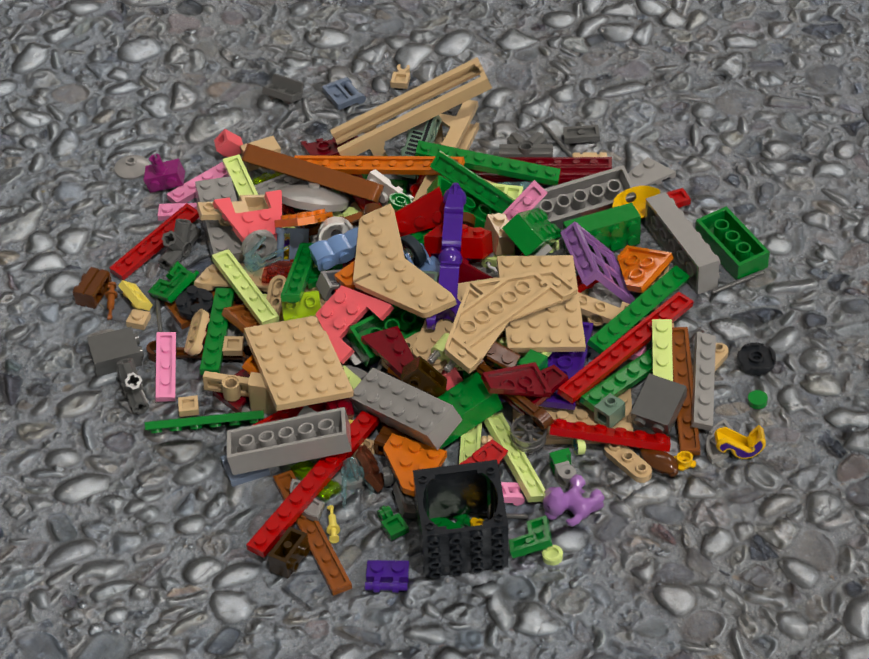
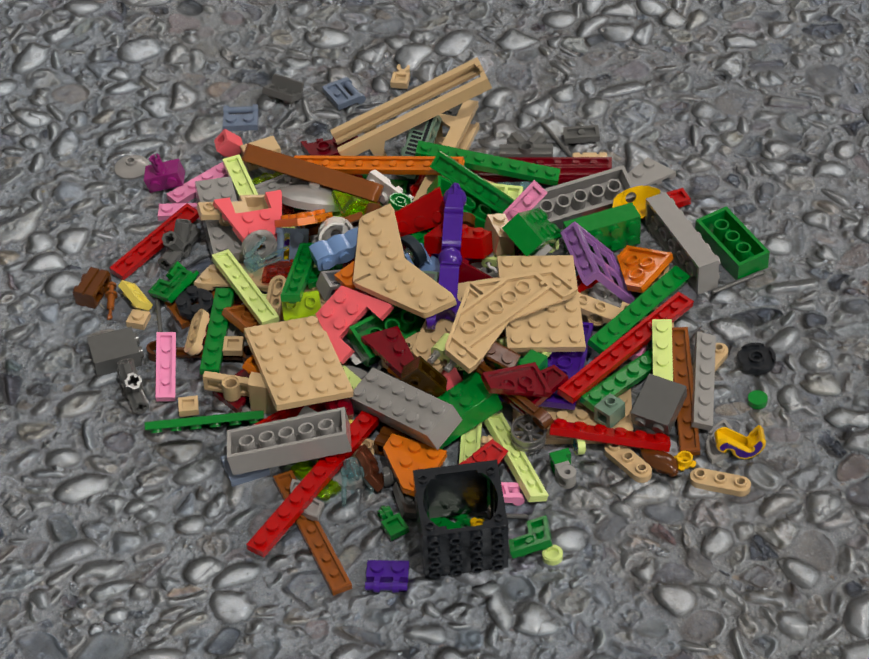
(240, 121): none -> sand blue plate
(288, 552): dark brown brick -> none
(332, 529): light yellow piece -> none
(349, 204): none -> clear neon green bracket
(557, 501): medium lavender animal -> none
(720, 482): none -> tan plate

